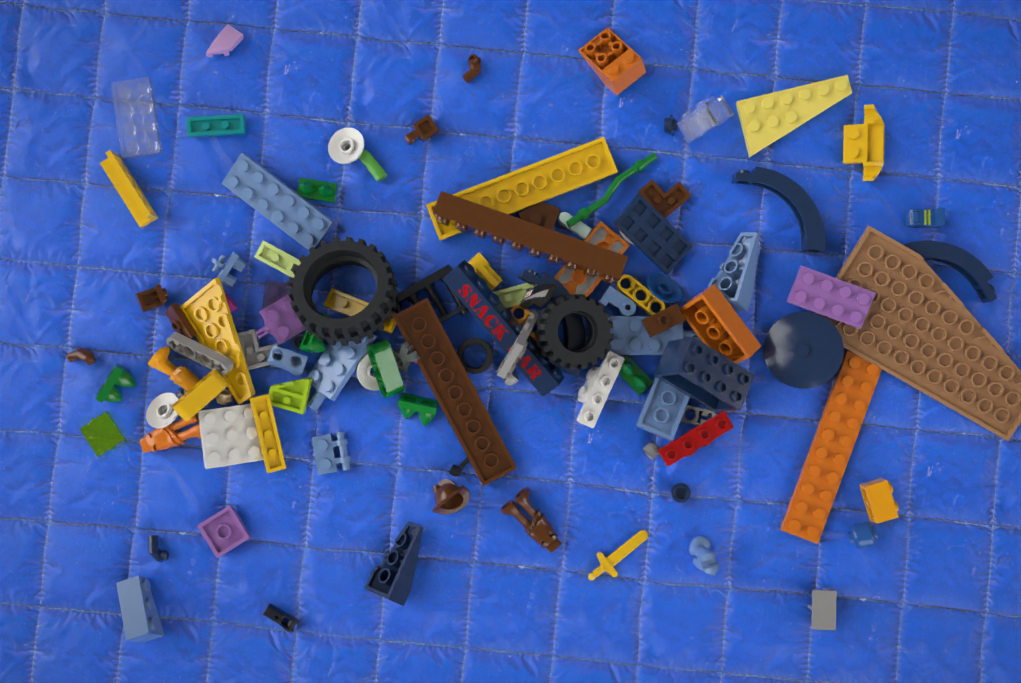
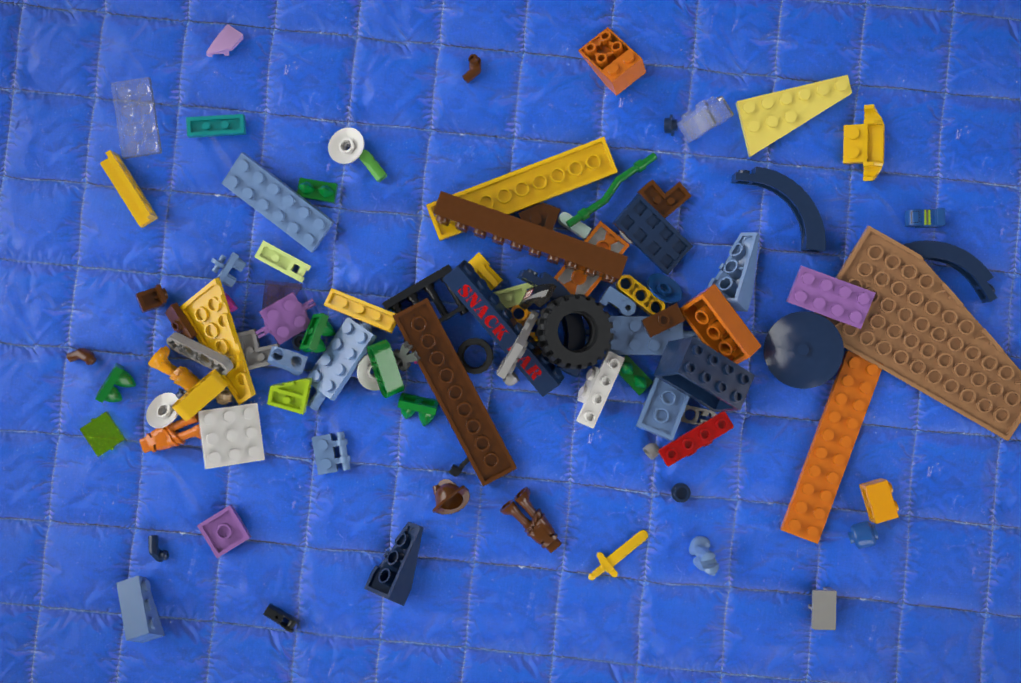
(267, 433): yellow plate -> none
(322, 261): black tyre -> none
(424, 129): reddish brown plate -> none

